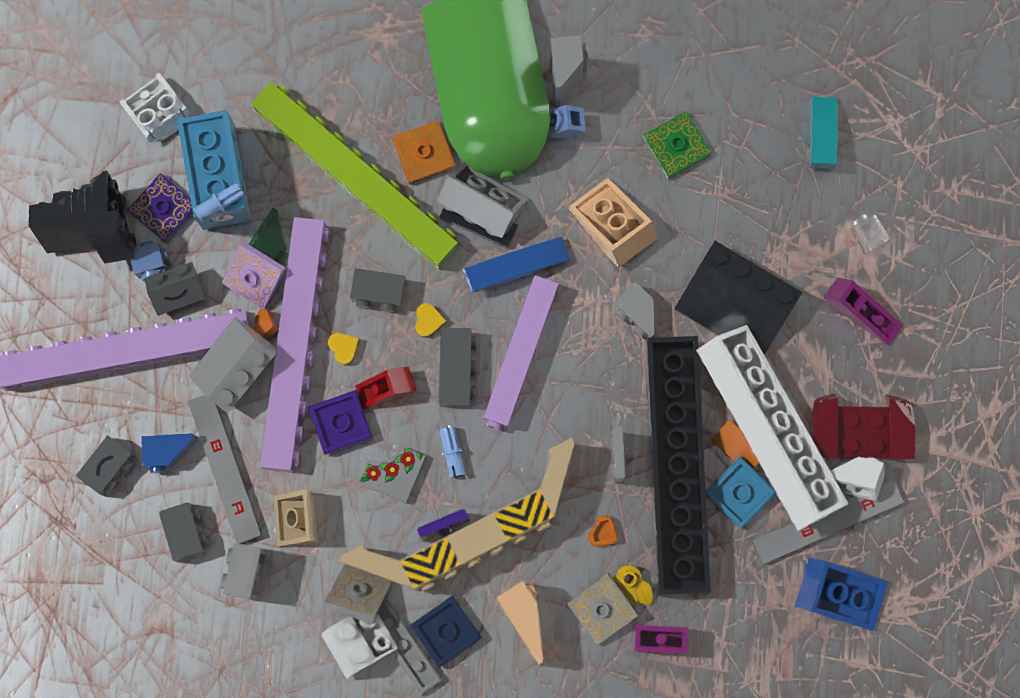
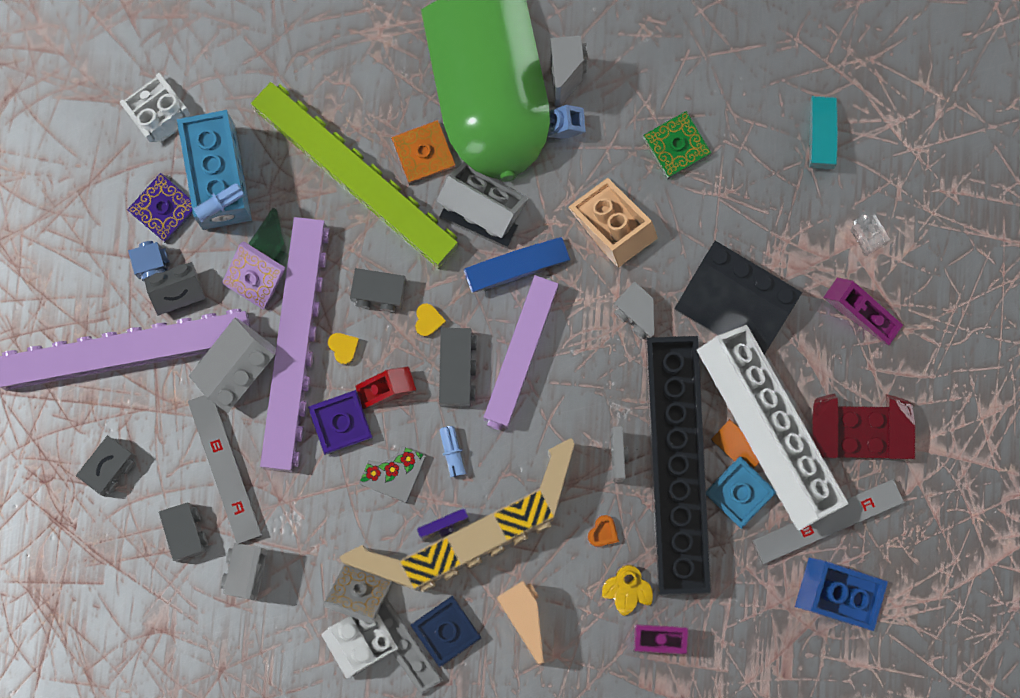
(85, 219): black brick -> none
(165, 450): blue slope -> none
(265, 324): orange tile -> none
(295, 518): tan slope -> none
(603, 609): light grey plate -> none
(860, 477): white slope -> none

